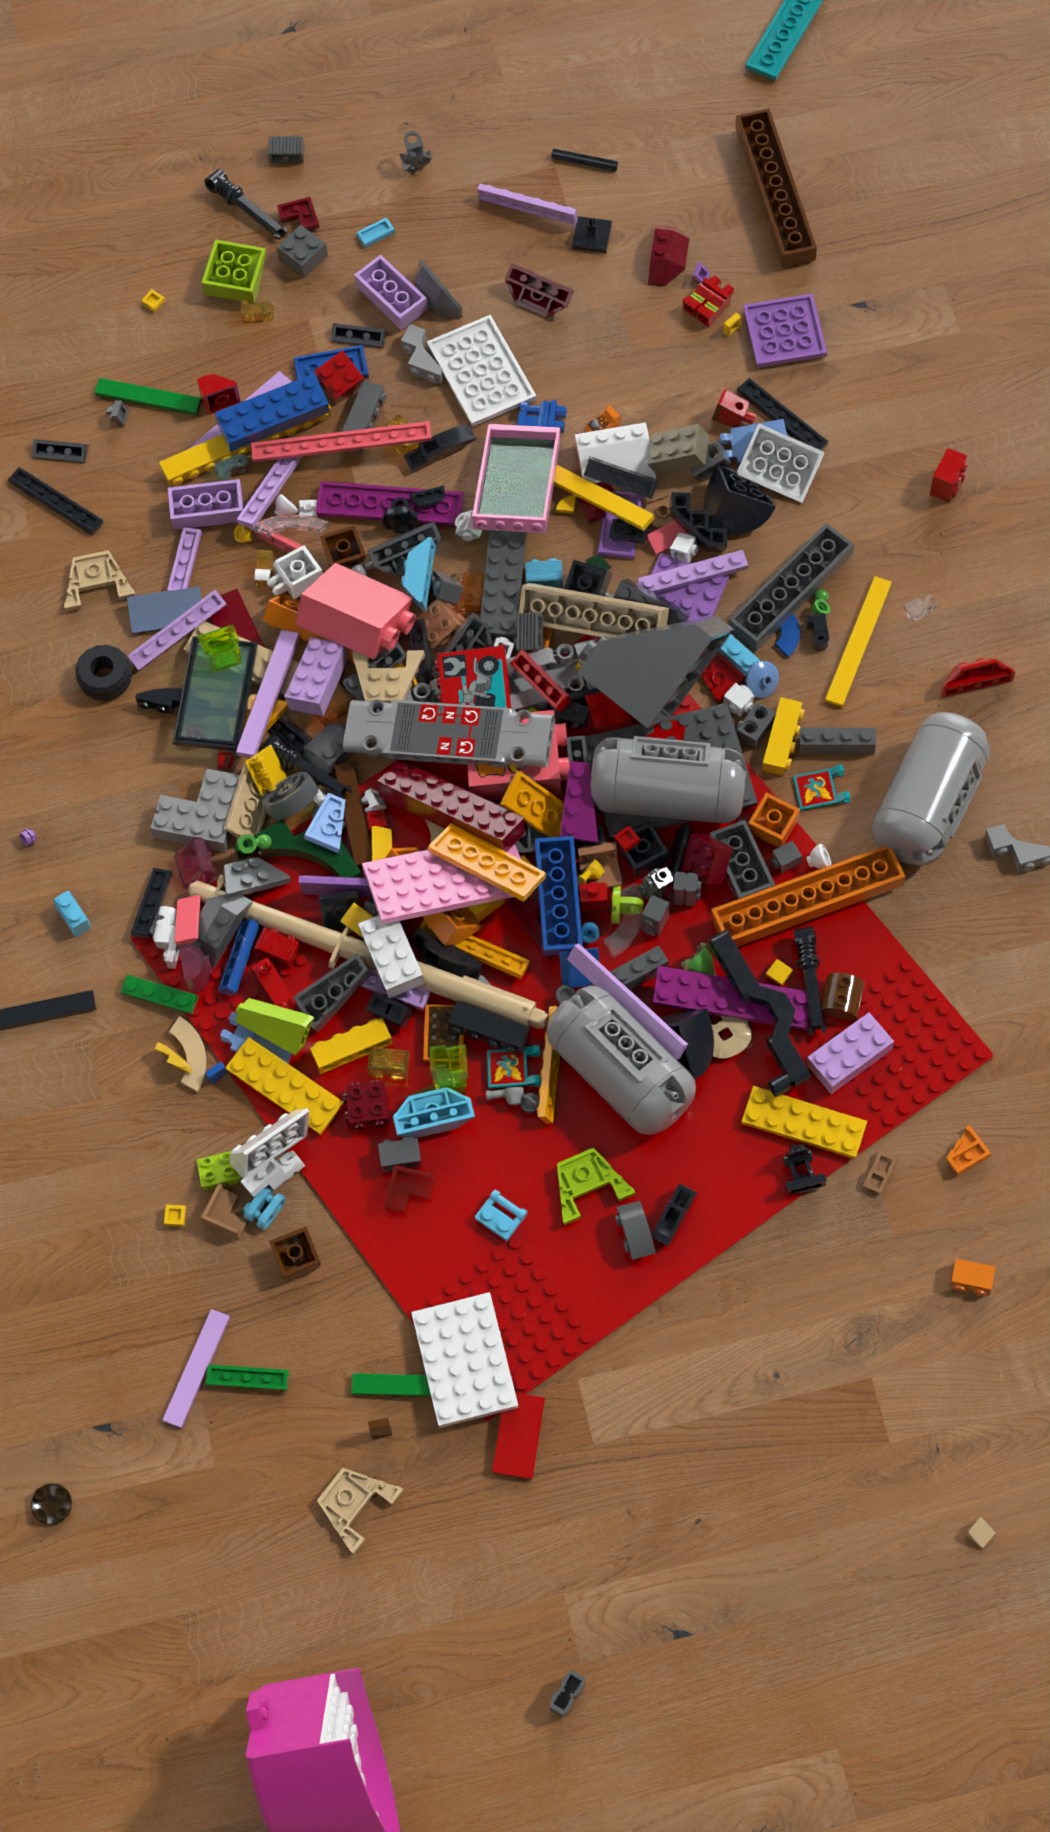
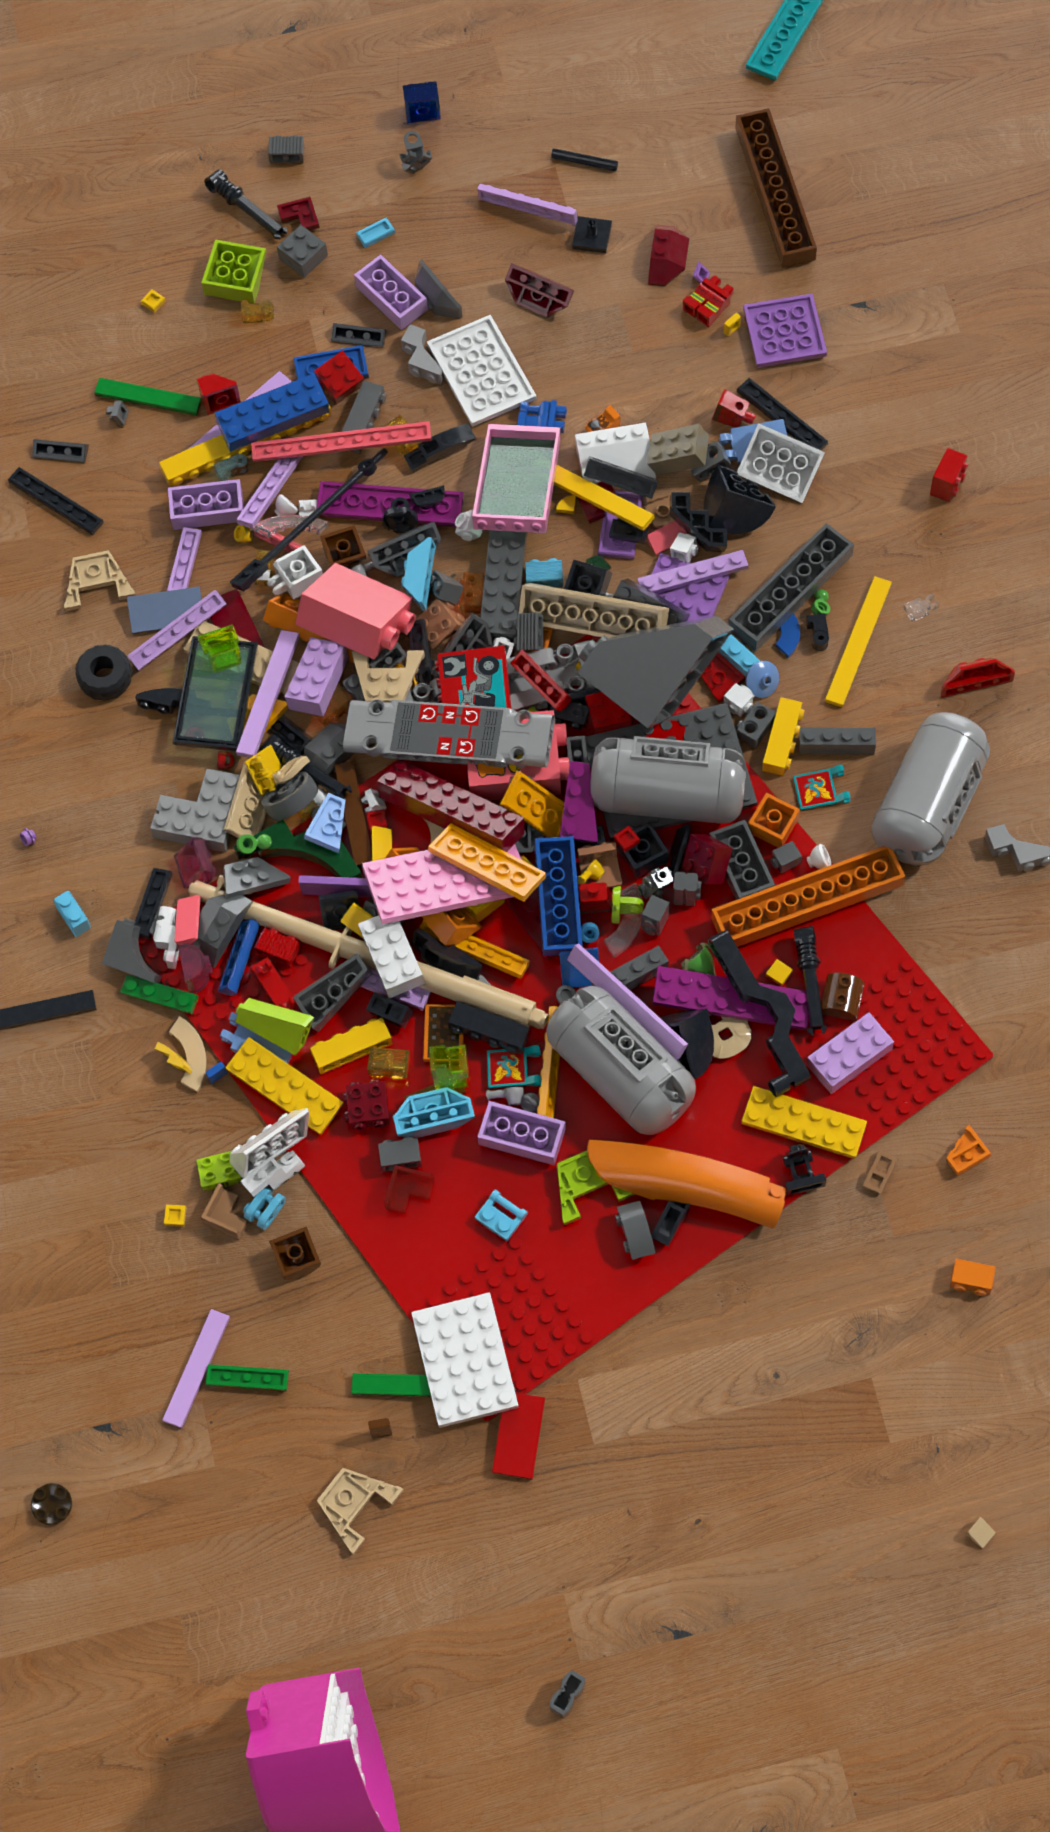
(124, 952): none -> dark grey arch
(256, 568): none -> black bar
(290, 770): none -> tan arm
(421, 102): none -> clear blue brick
(521, 1133): none -> lavender brick
(687, 1179): none -> orange slope

